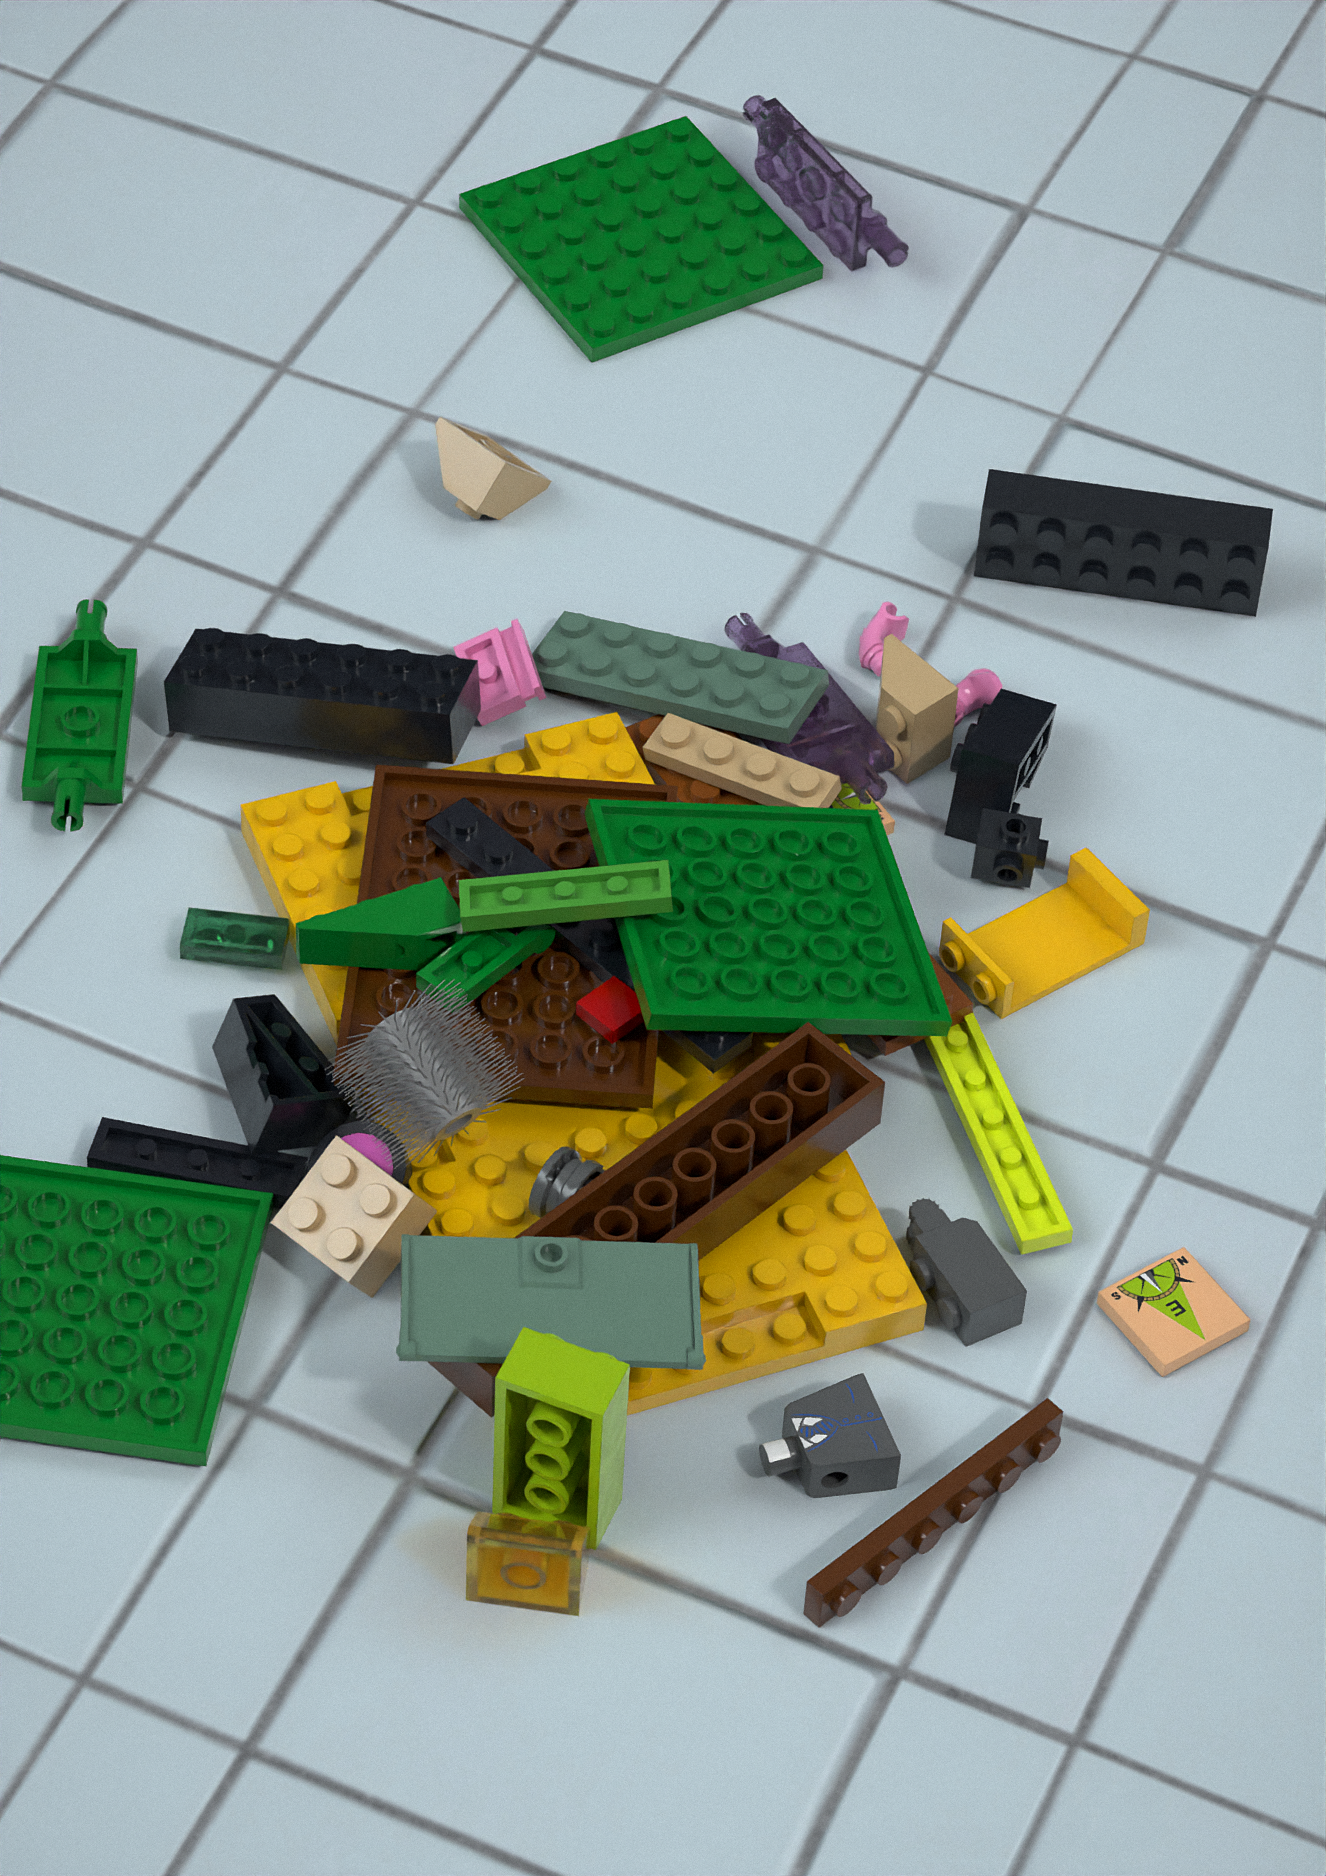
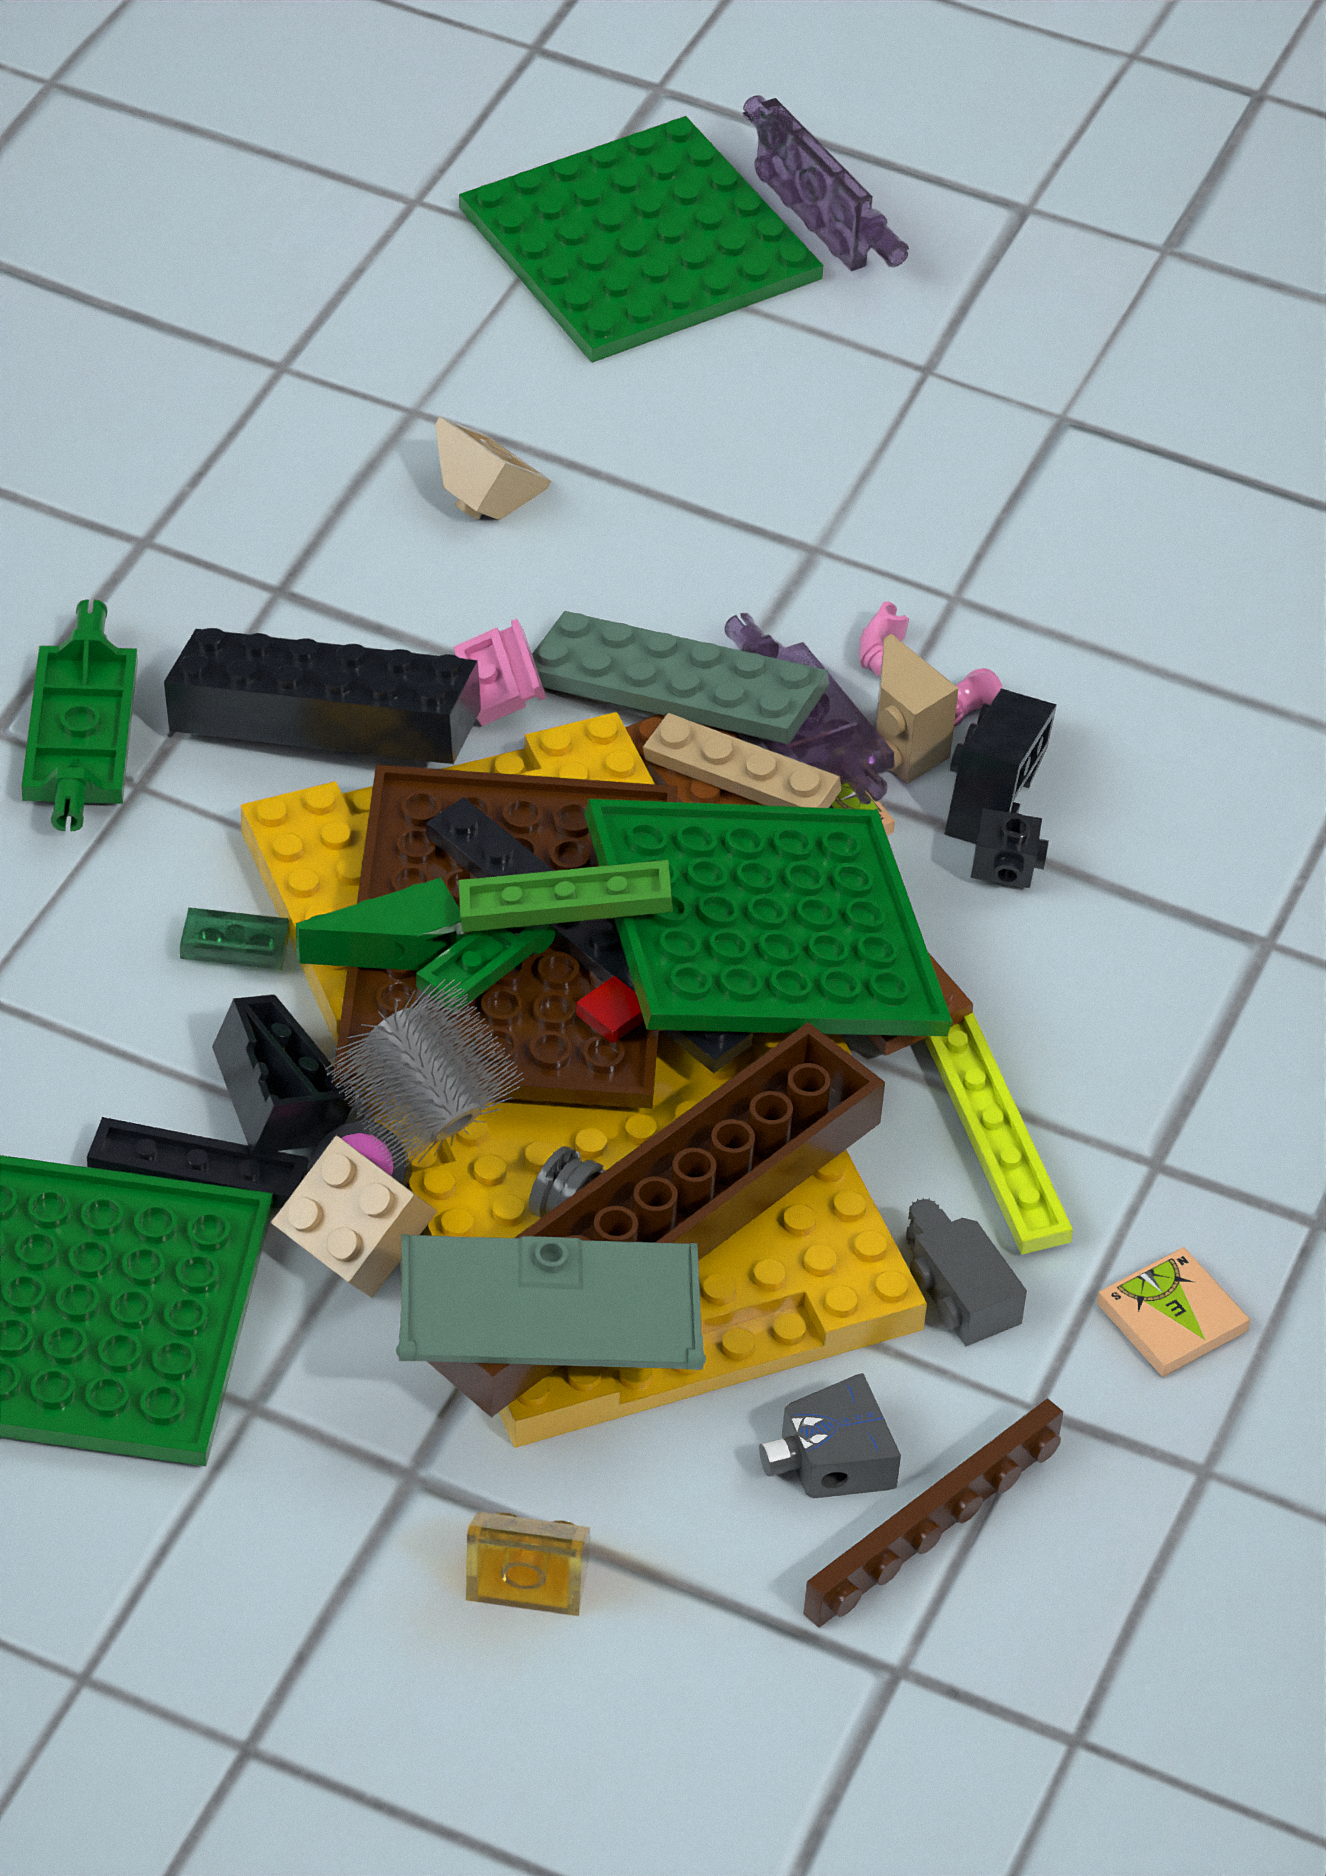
(560, 1433): lime brick -> none
(1048, 938): yellow panel -> none
(1123, 542): black brick -> none

